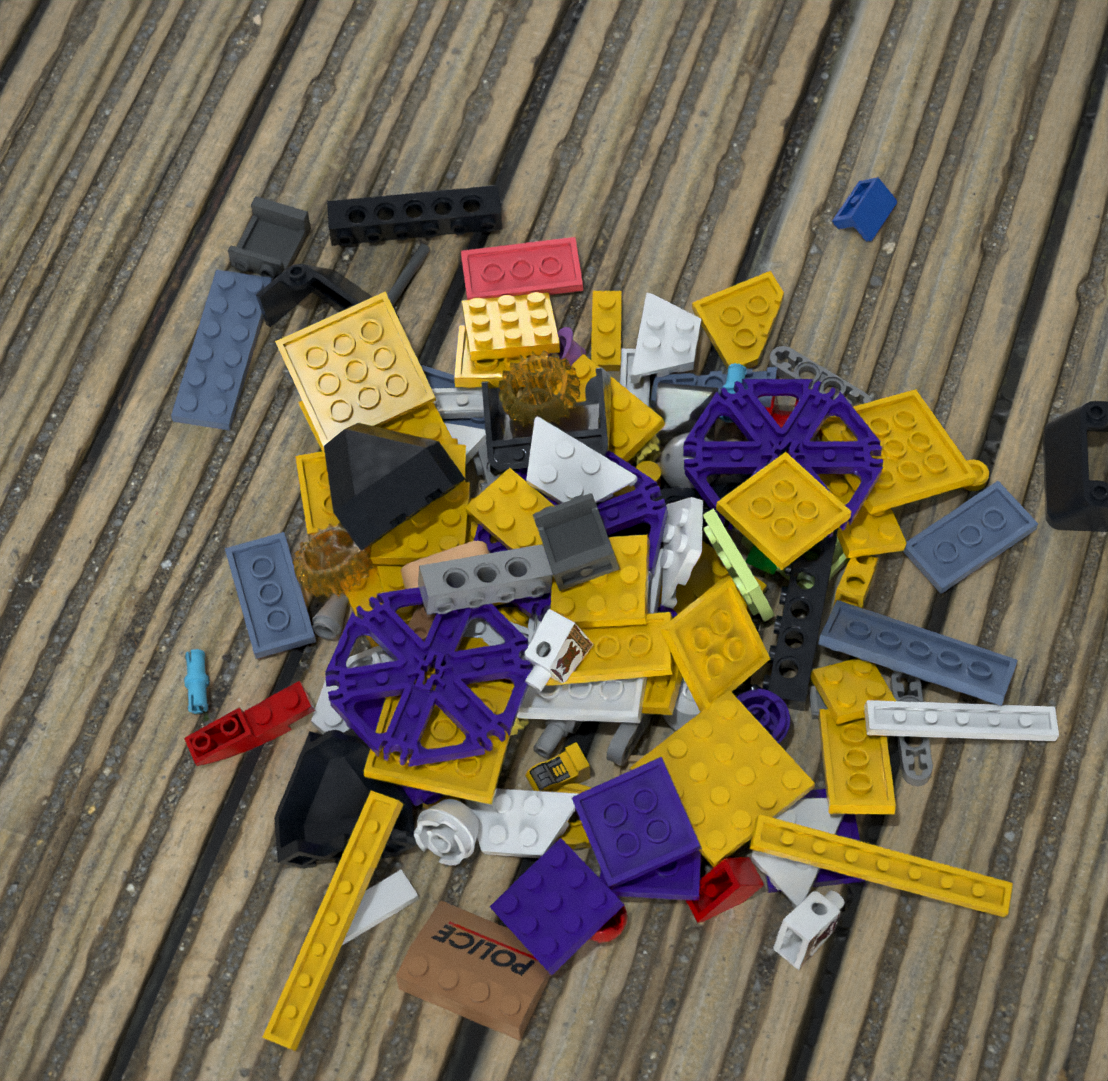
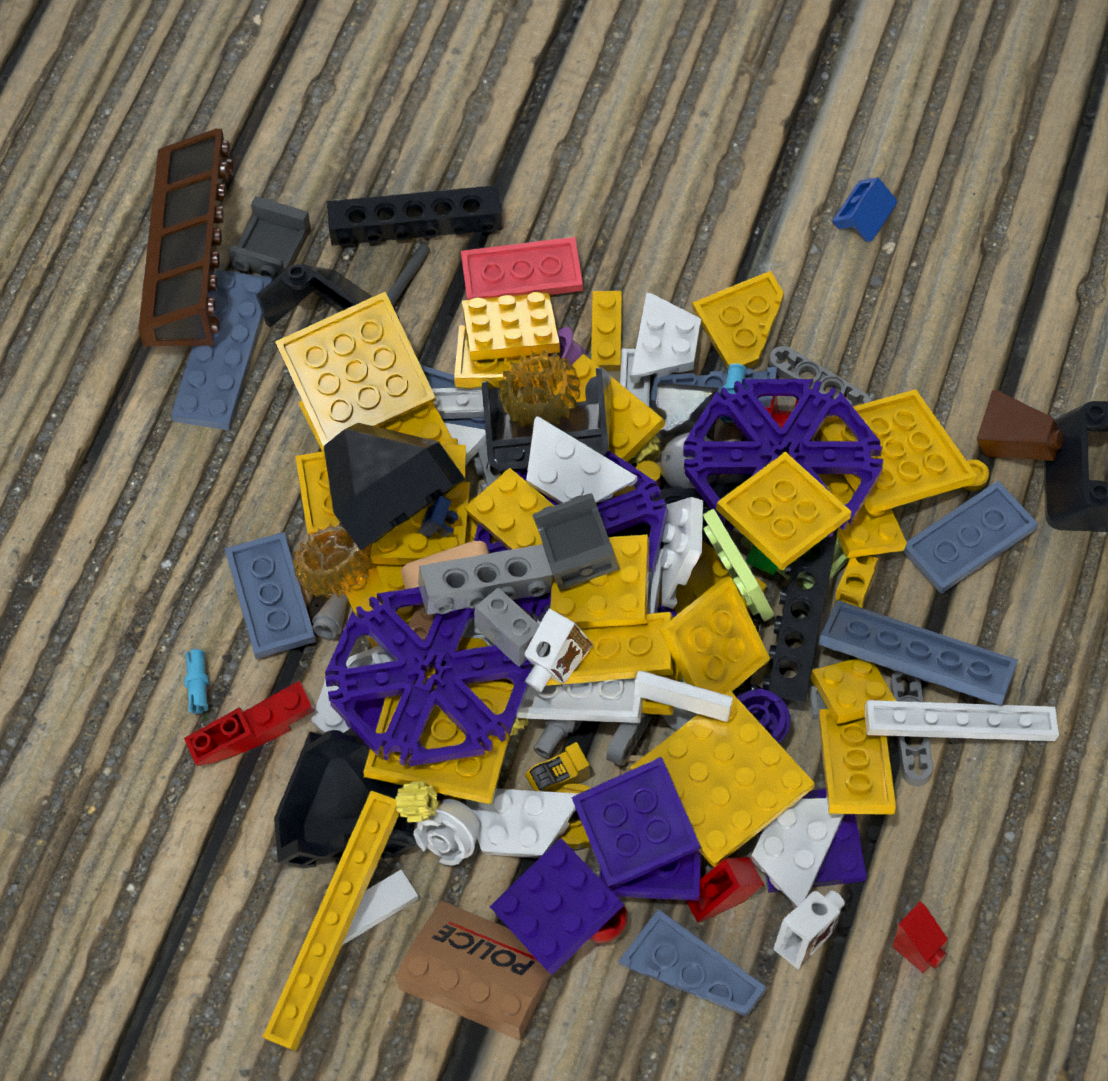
(184, 242): none -> window
(416, 801): none -> light yellow gear
(435, 518): none -> dark blue tile
(505, 625): none -> light grey brick
(683, 696): none -> white tile
(687, 963): none -> sand blue wing
(881, 865): yellow plate -> none
(921, 939): none -> red slope
(1017, 430): none -> reddish brown slope

